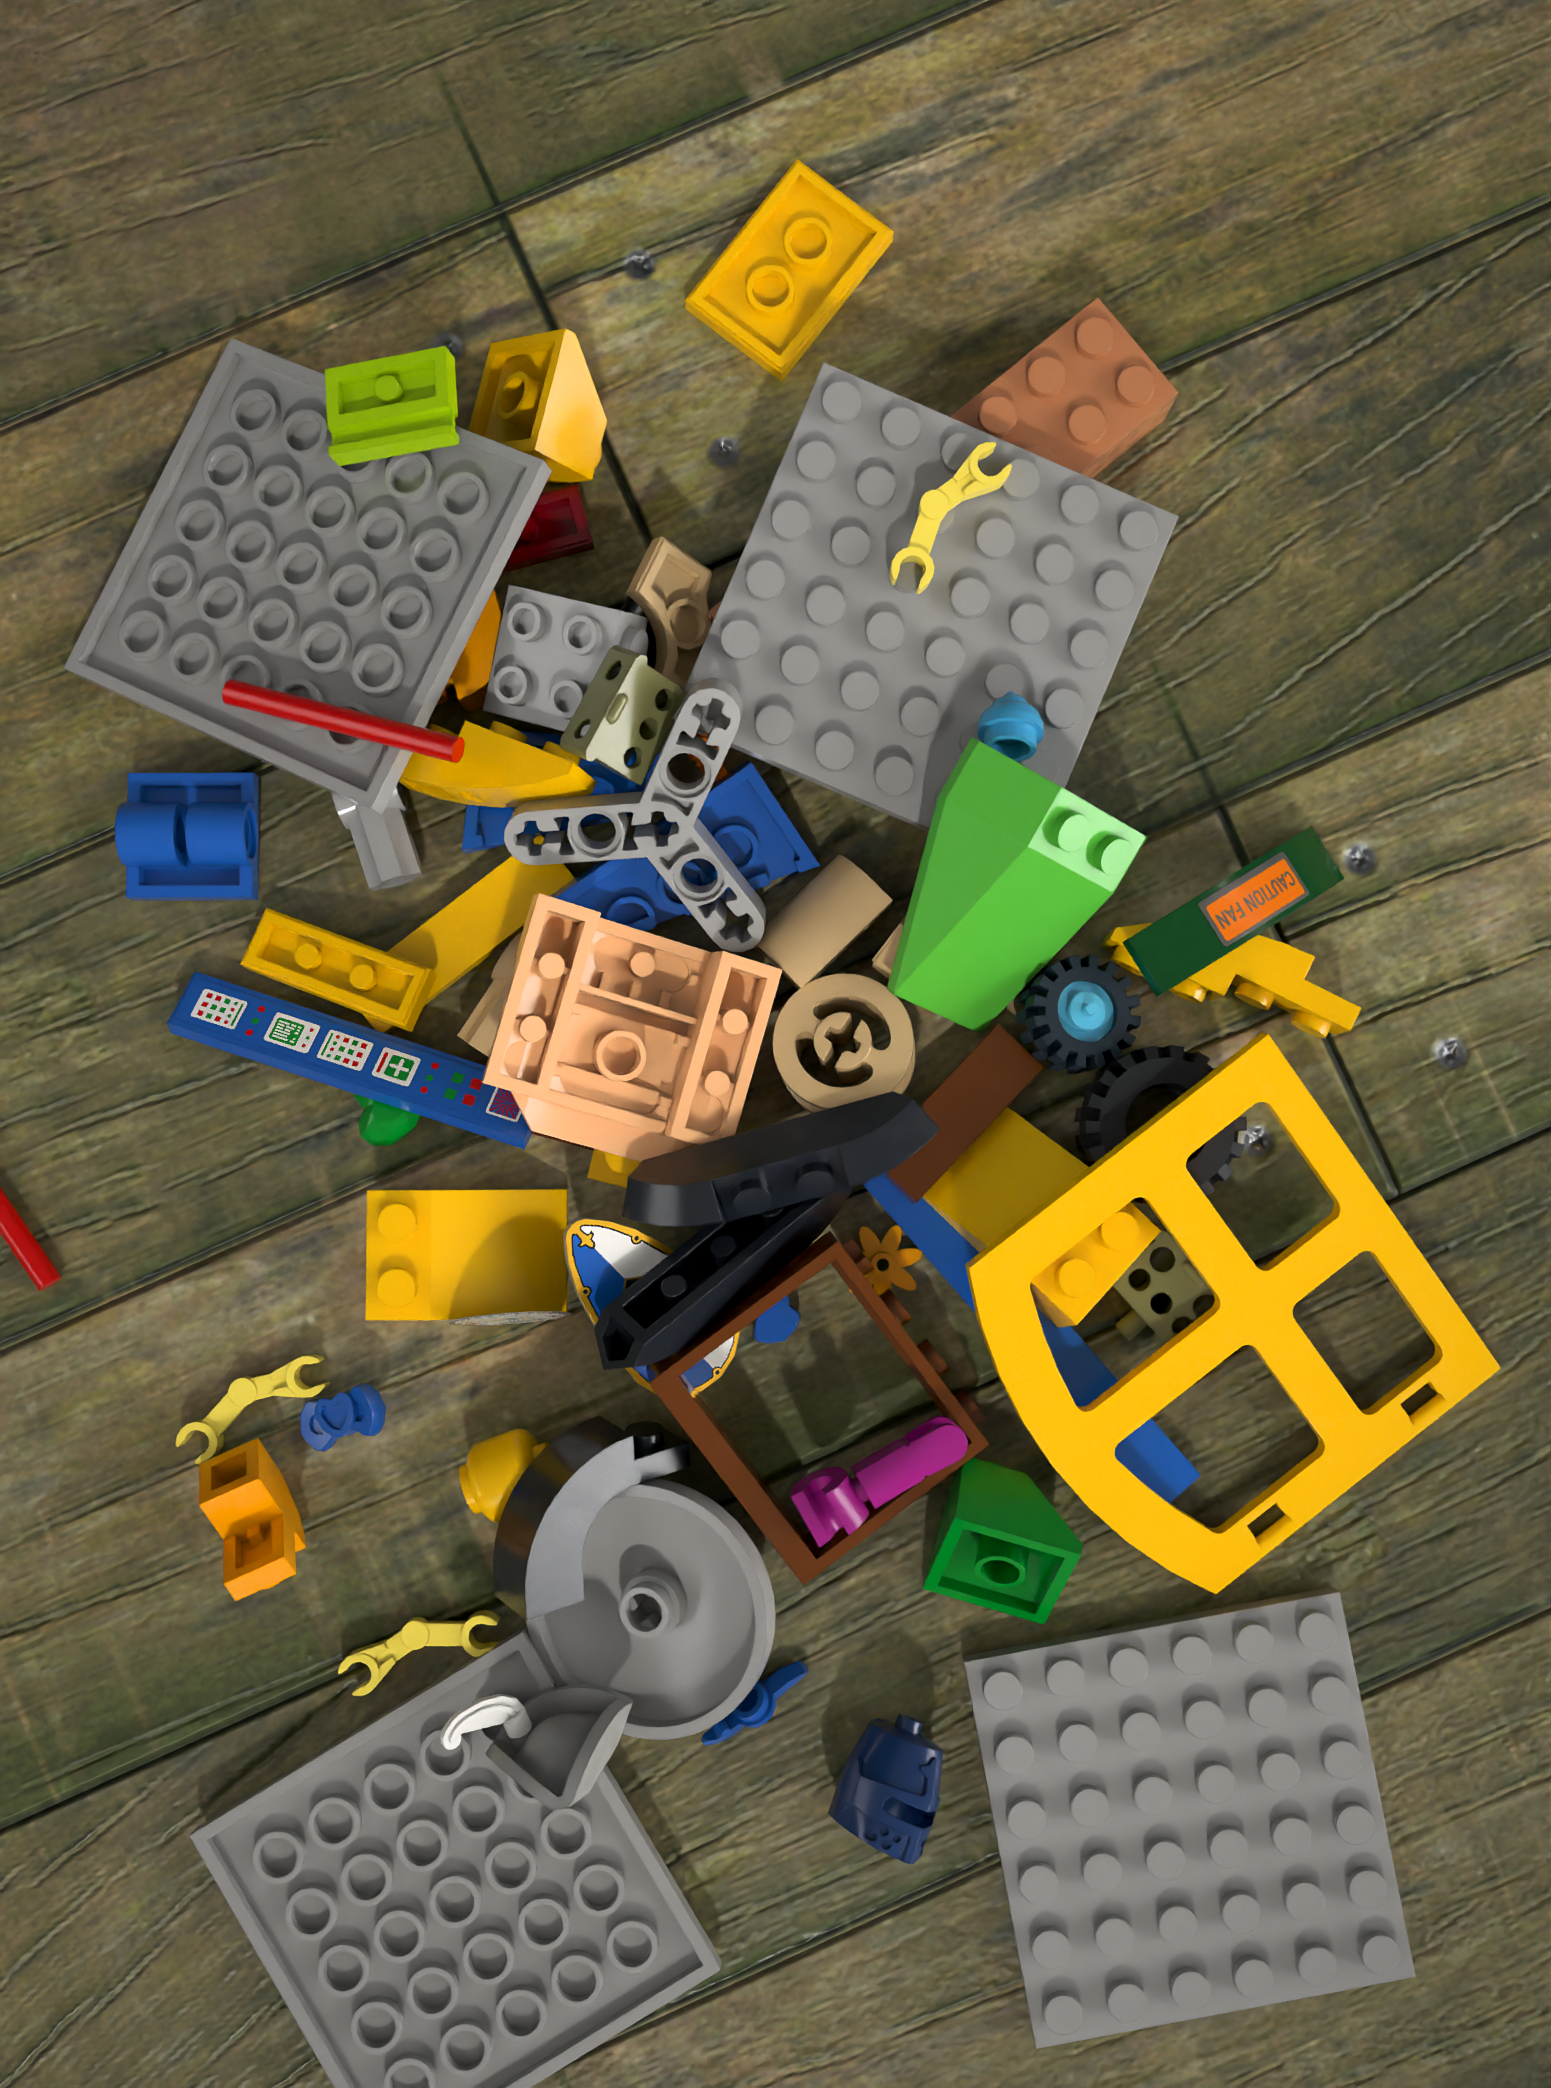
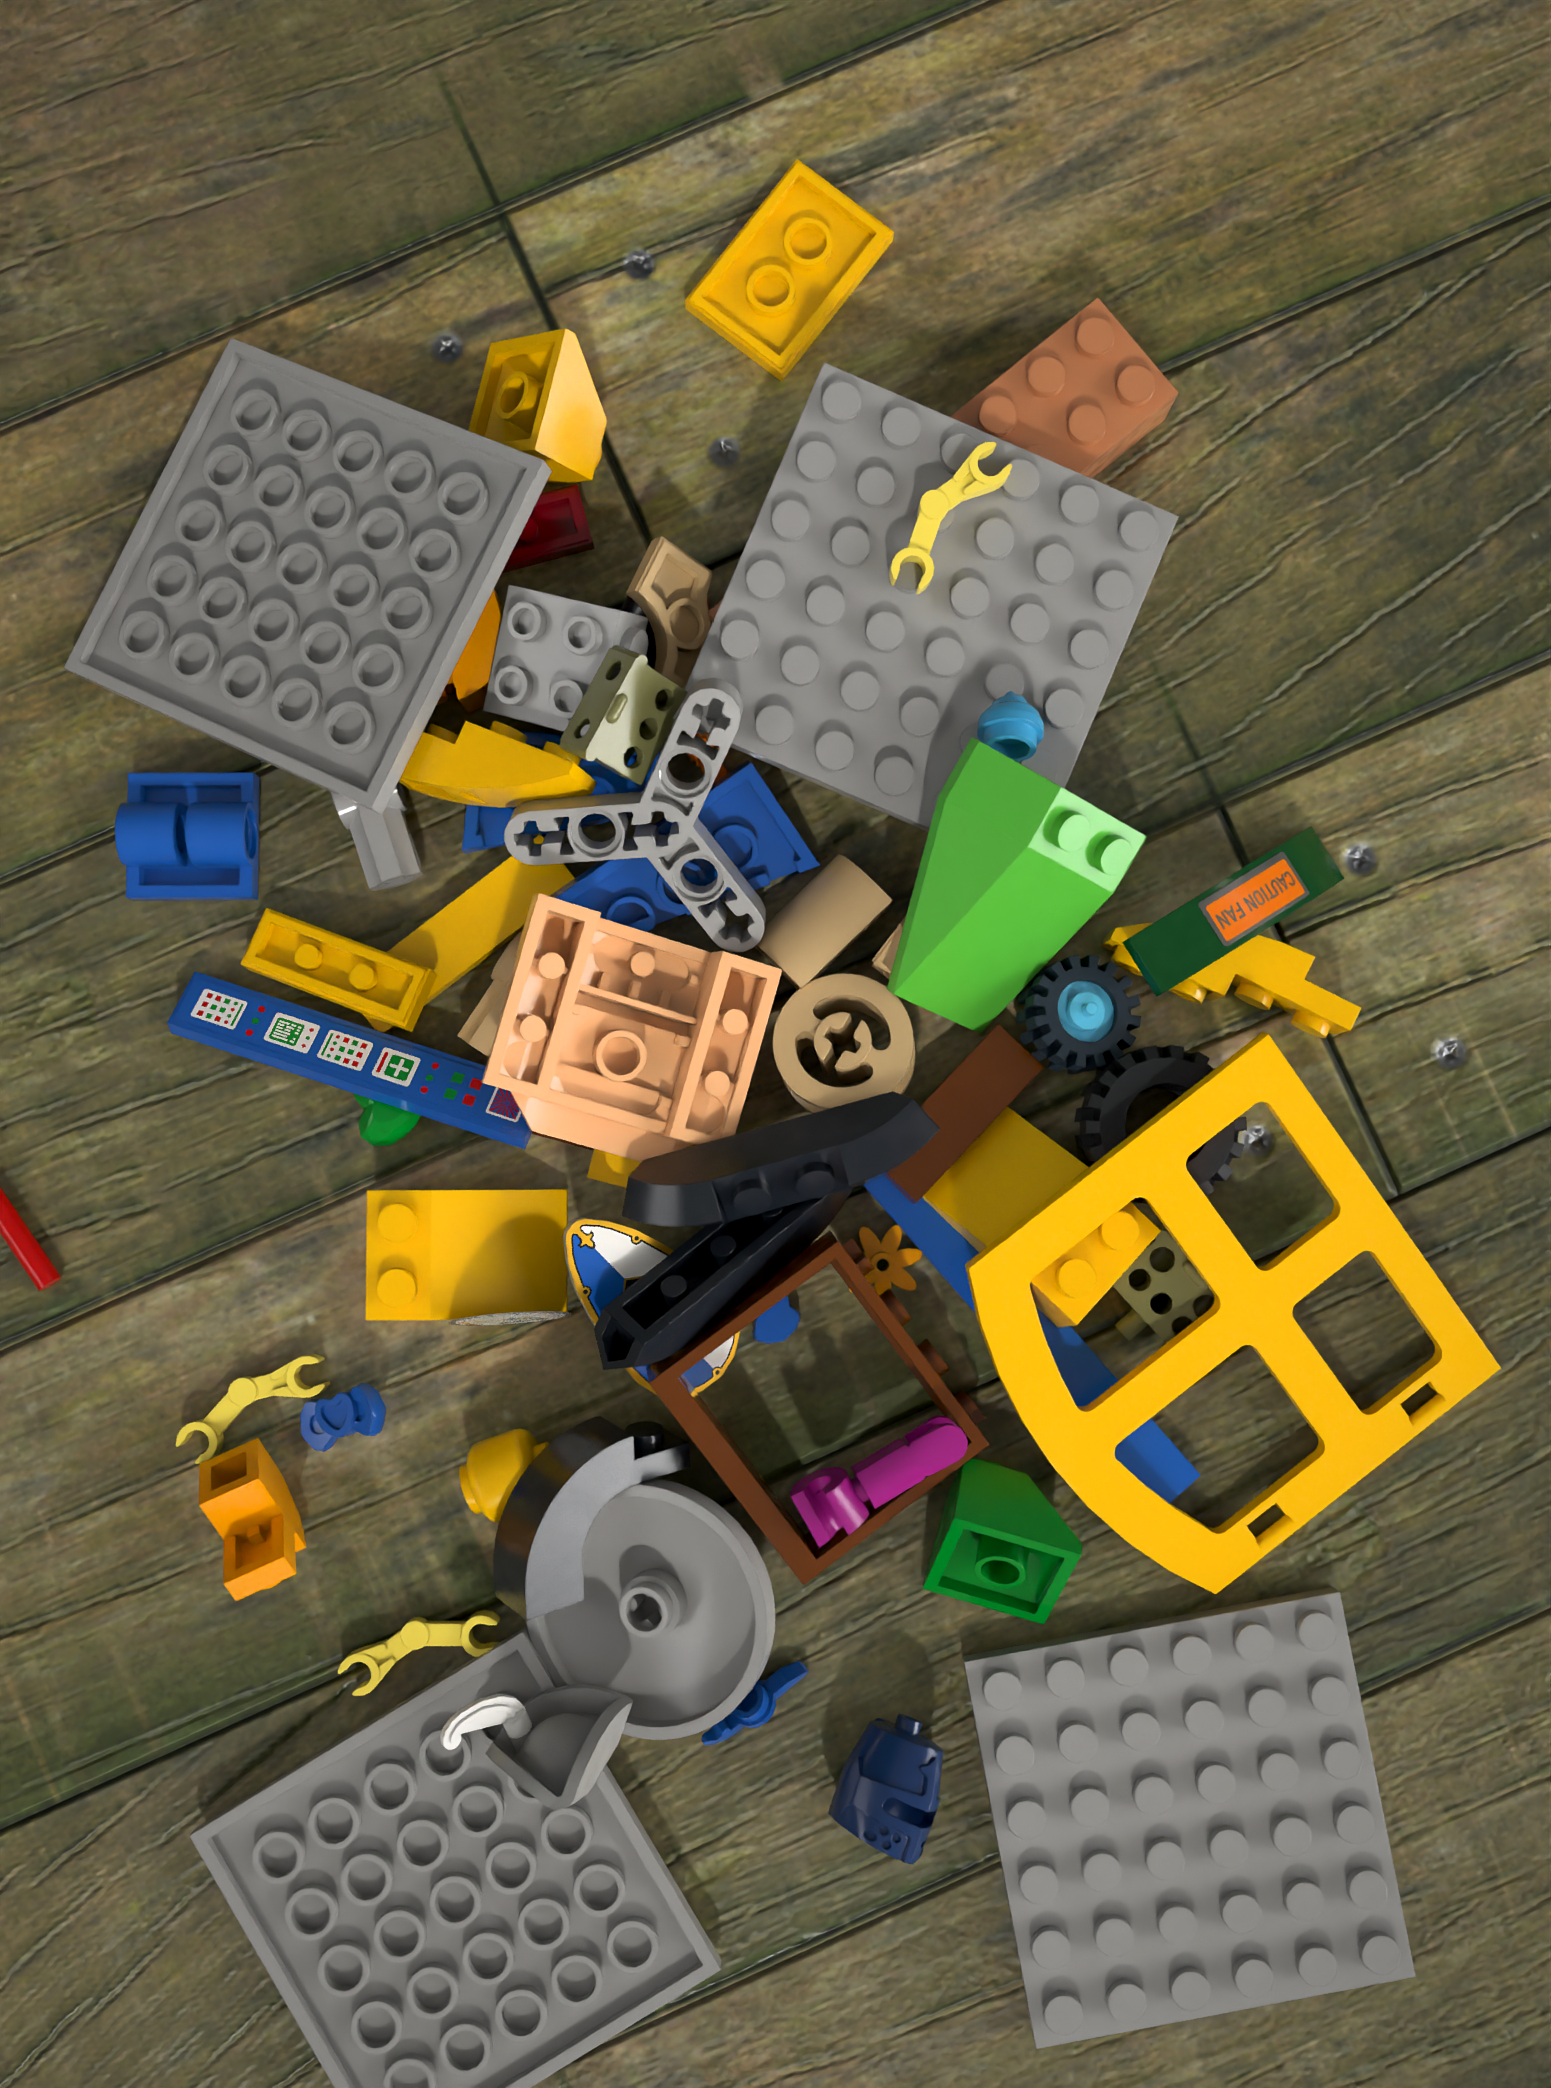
(344, 720): red bar -> none
(391, 406): lime plate -> none

